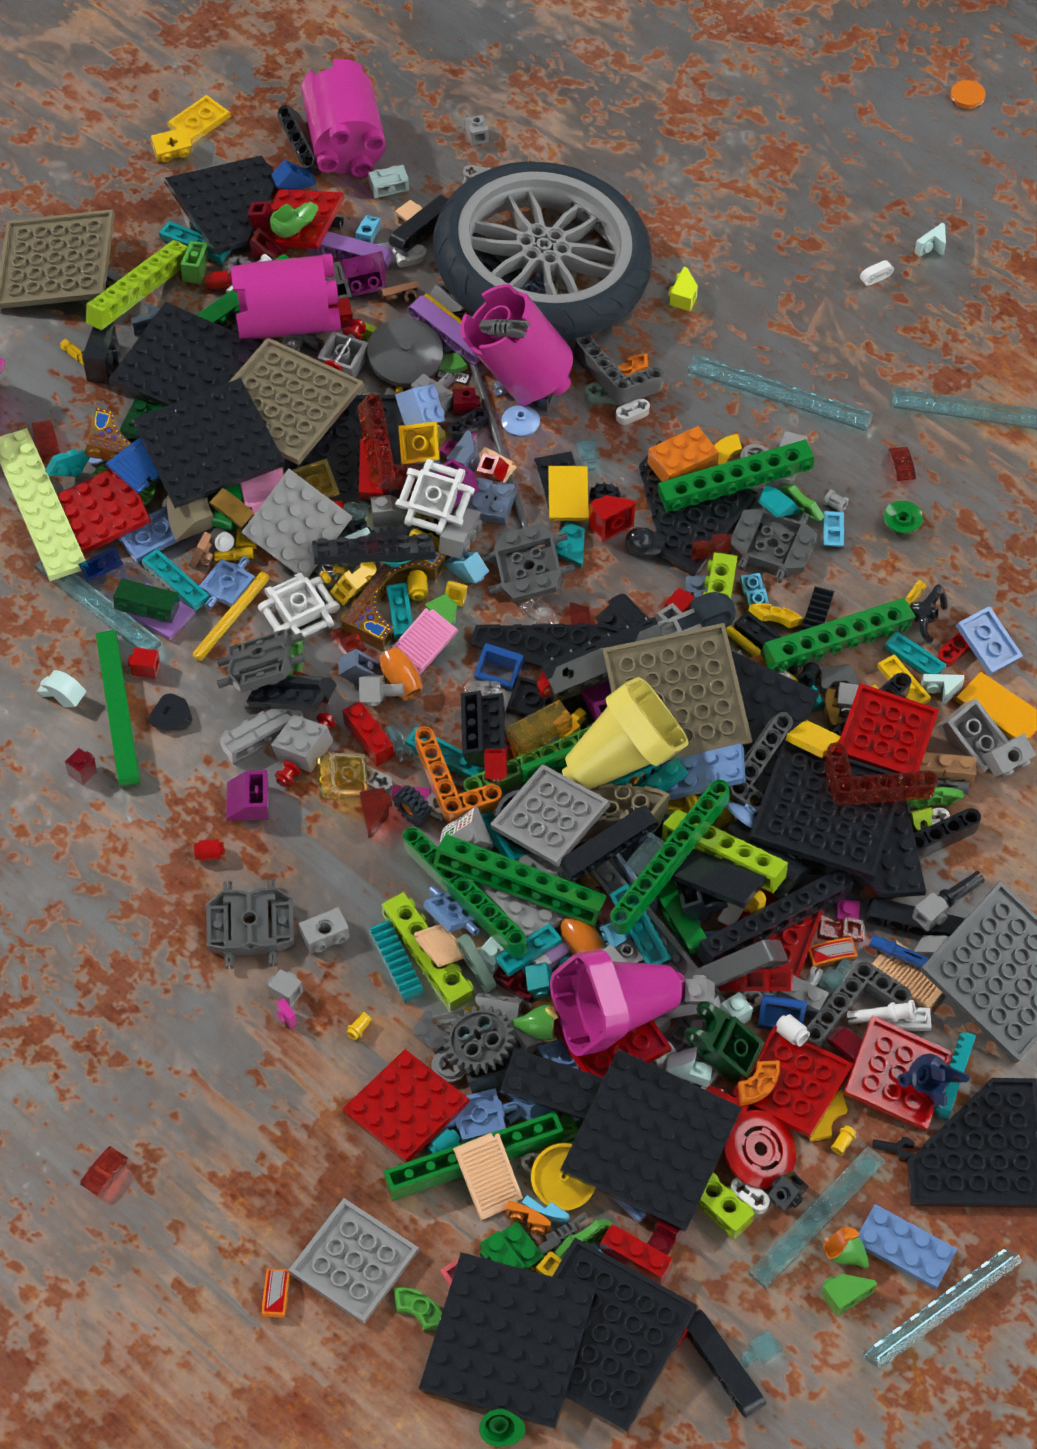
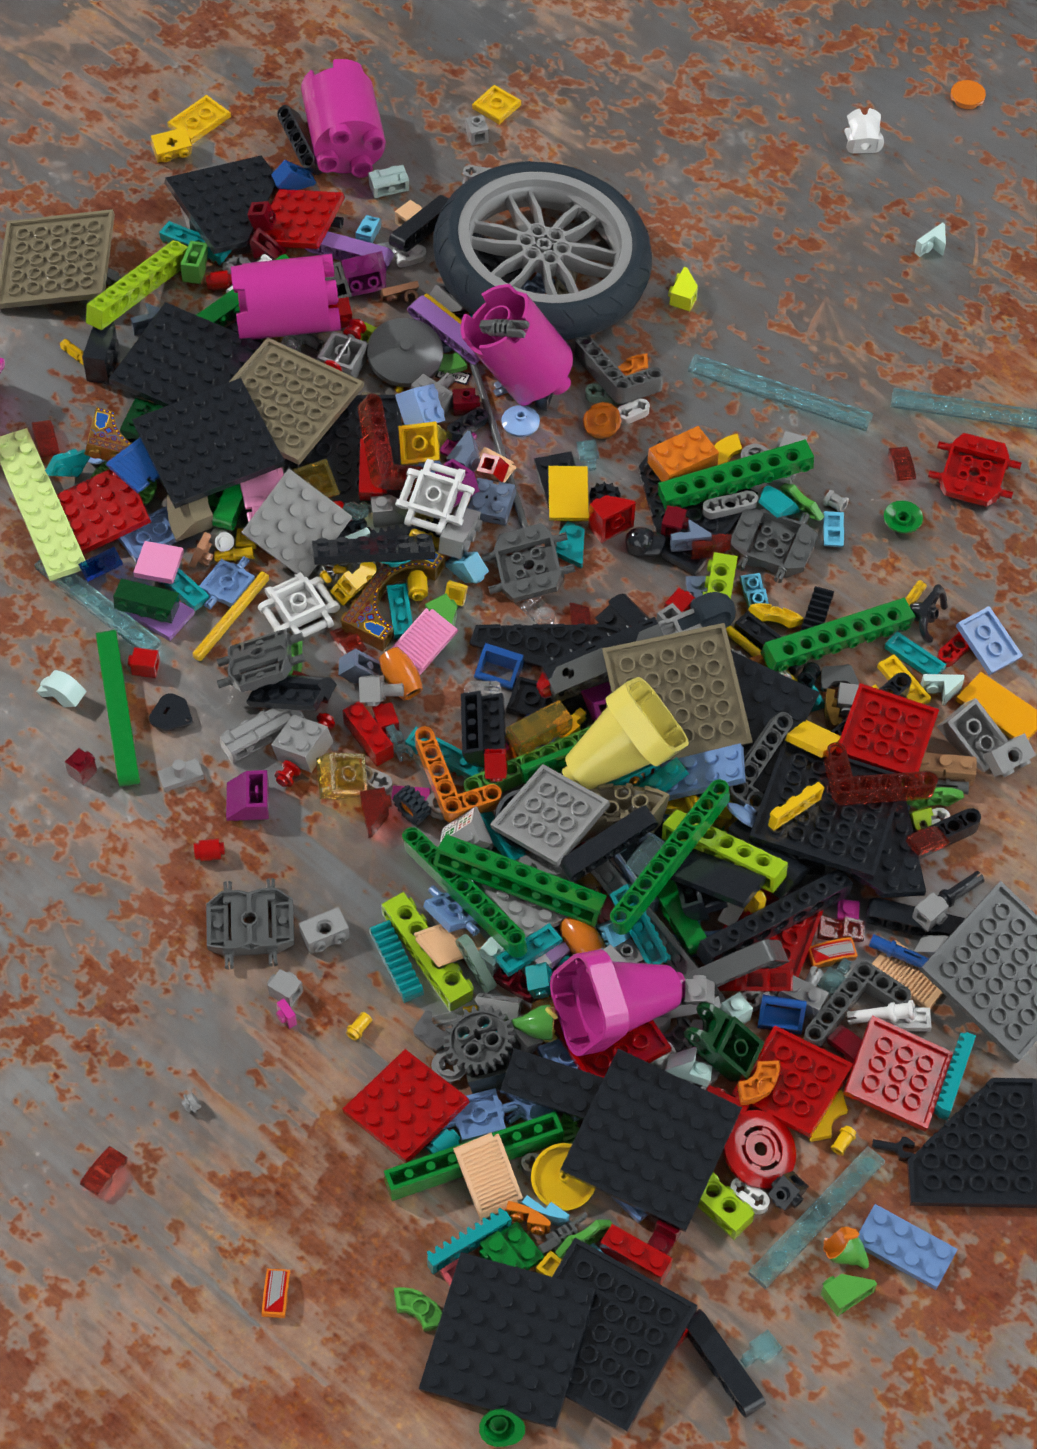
(158, 562): none -> bright pink tile
(180, 774): none -> light grey tile
(191, 1103): none -> light grey plate
(231, 507): pearl gold slope -> none
(289, 221): bright green hair -> none
(353, 1260): light grey plate -> none
(385, 716): none -> red brick
(468, 1242): none -> teal gear
(496, 104): none -> yellow tile
(602, 420): none -> orange tile
(674, 521): none -> dark red brick
(683, 541): none -> sand blue slope
(721, 511): none -> light grey beam
(792, 1030): white brick -> none
(795, 806): none -> yellow plate
(864, 132): none -> white piece
(876, 273): white beam -> none
(926, 840): none -> clear red slope
(931, 1076): dark blue piece -> none
(942, 1308): clear light blue plate -> none
(979, 489): none -> red piece

